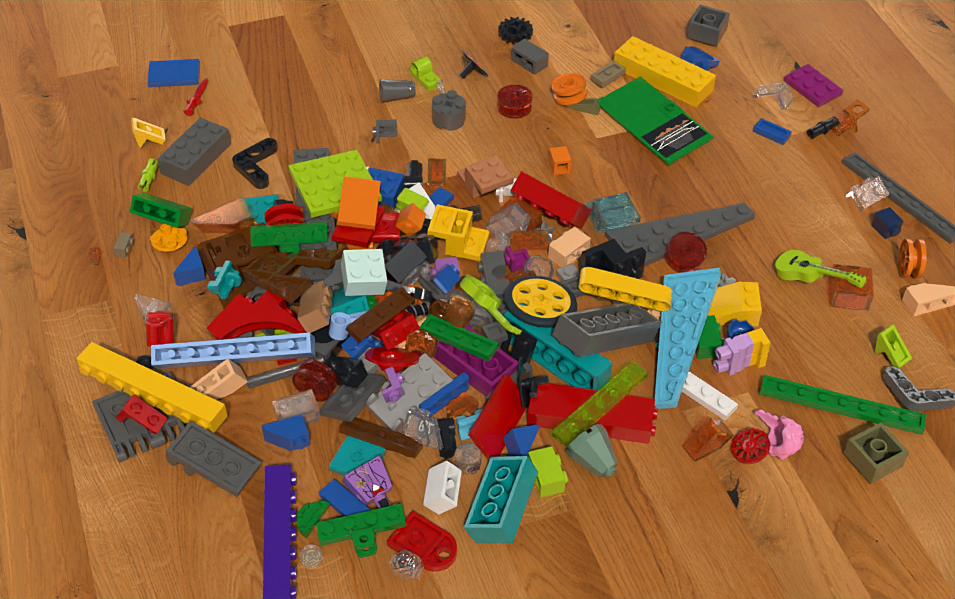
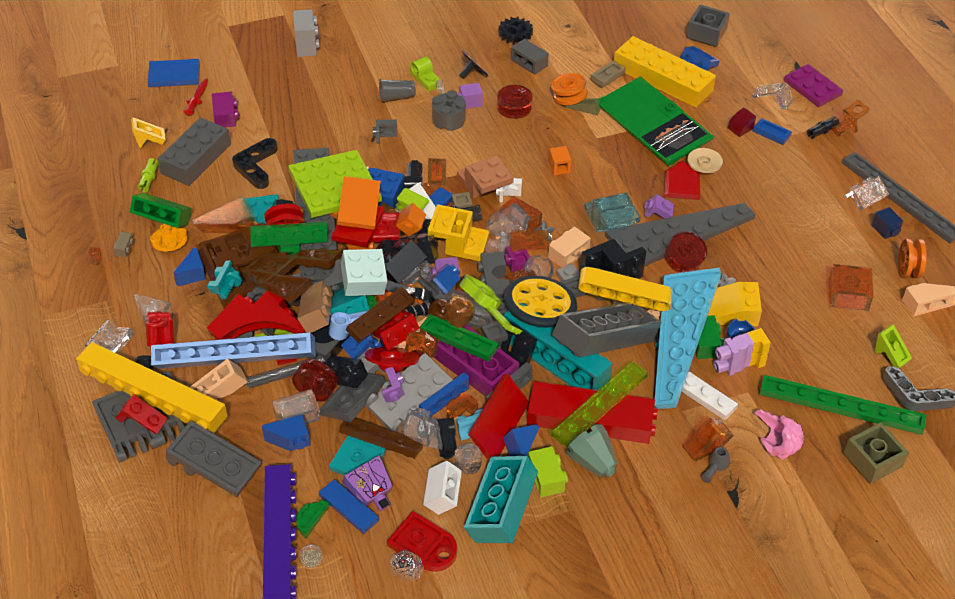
(111, 337): none -> clear bracket
(224, 110): none -> magenta brick
(306, 33): none -> light grey brick
(361, 528): green plate -> none
(461, 200): none -> dark tan plate
(472, 95): none -> medium lavender brick
(528, 386): black shield -> none
(550, 201): red brick -> none
(659, 206): none -> medium lavender bracket
(682, 182): none -> red tile
(705, 160): none -> tan dish
(719, 461): none -> dark grey bar
(742, 122): none -> dark red brick
(750, 446): red wheel -> none
(800, 266): lime piece -> none

